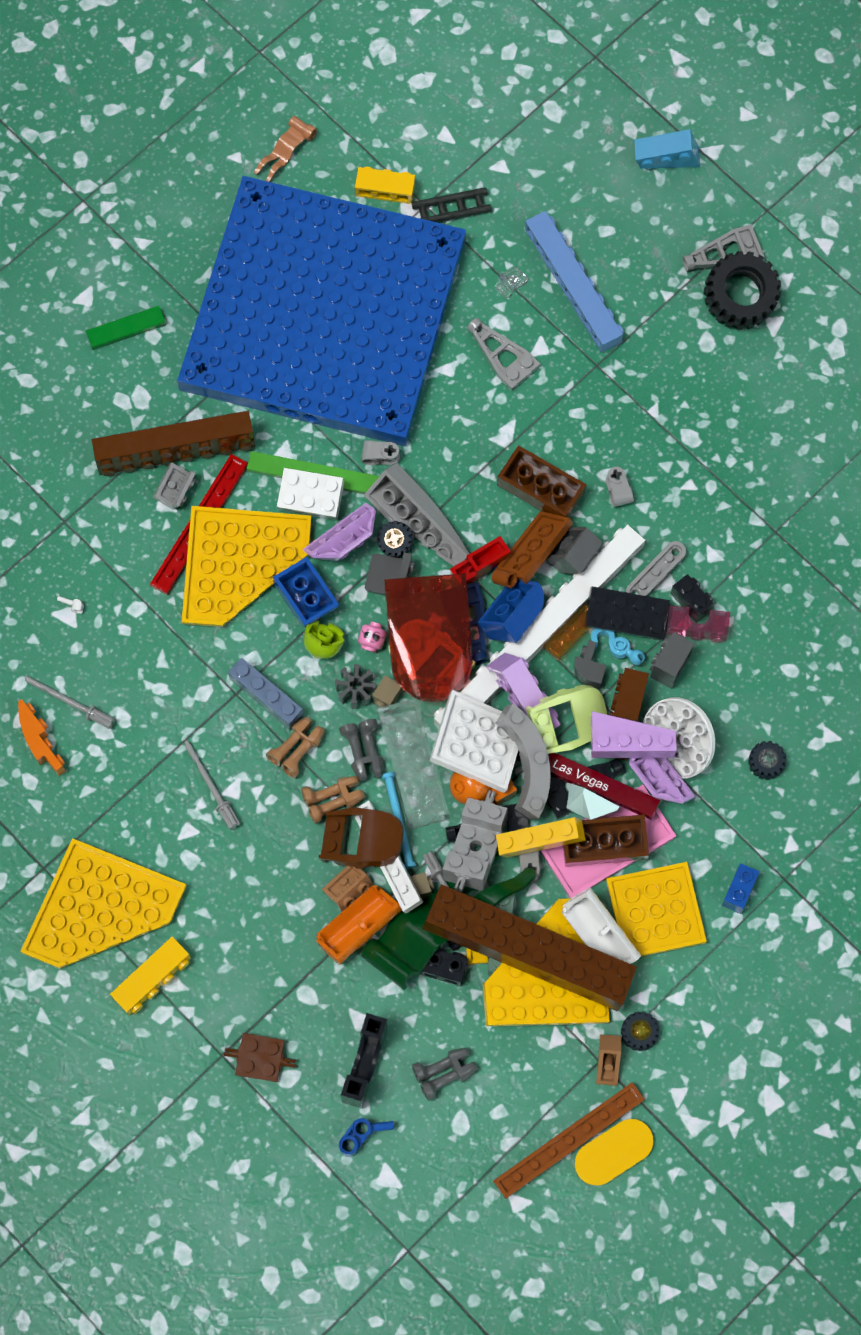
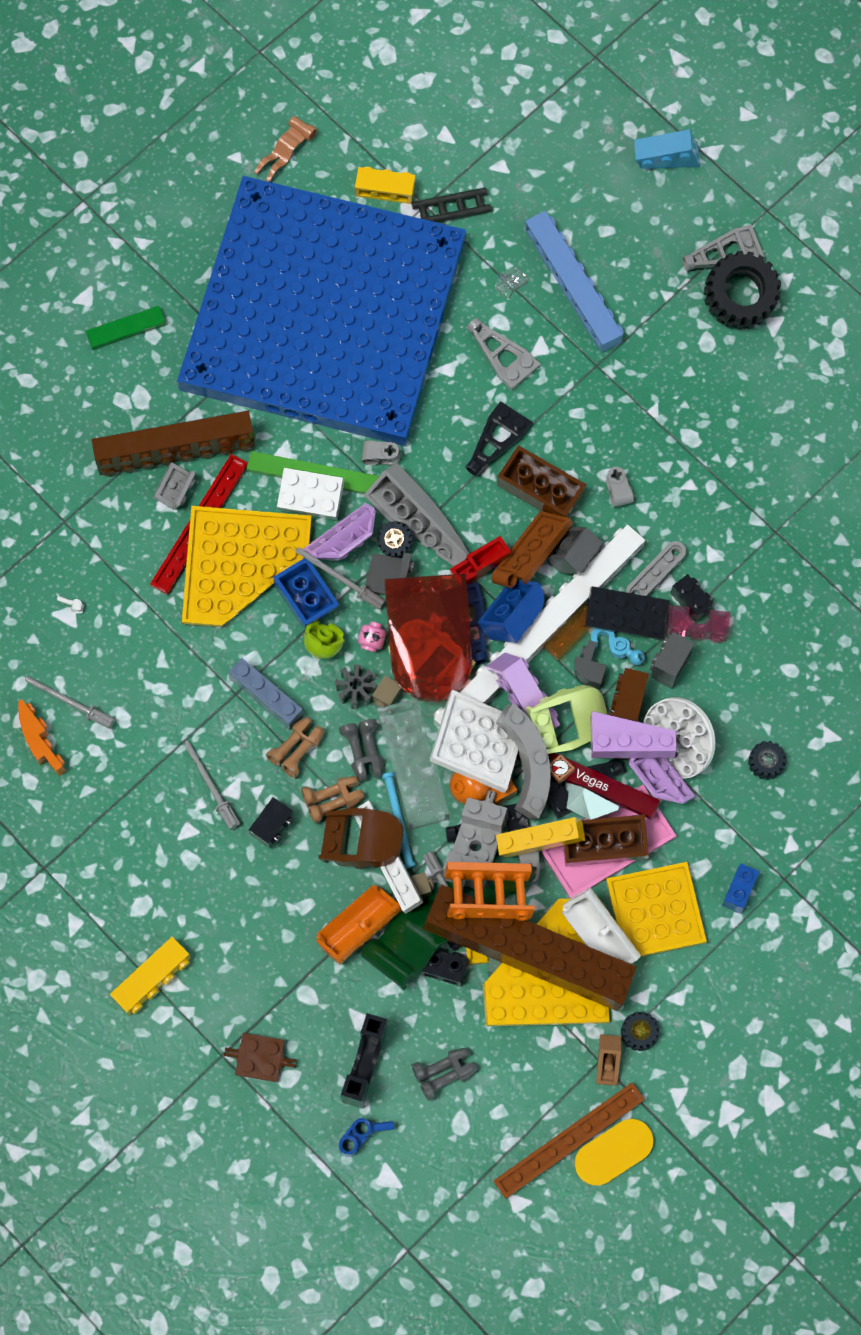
(98, 905): yellow plate -> none
(271, 823): none -> black brick
(347, 886): medium nougat bracket -> none
(363, 592): none -> light grey piece
(489, 871): none -> orange fence
(510, 421): none -> black plate
(560, 769): none -> tile

